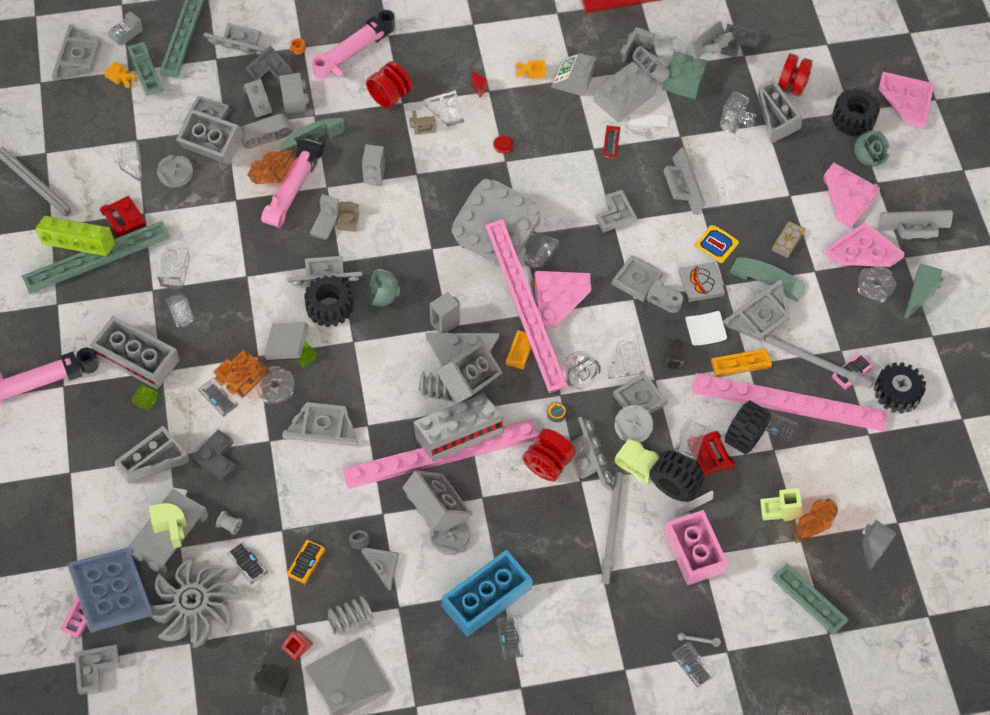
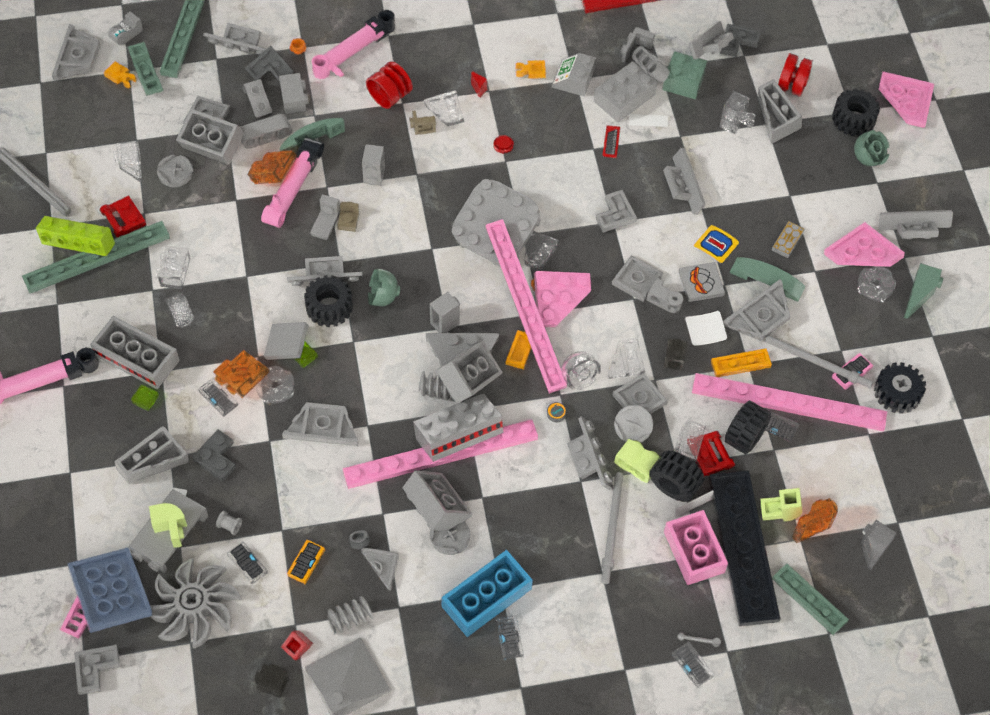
(548, 454): red wheel -> none
(744, 549): none -> black plate
(848, 194): bright pink plate -> none

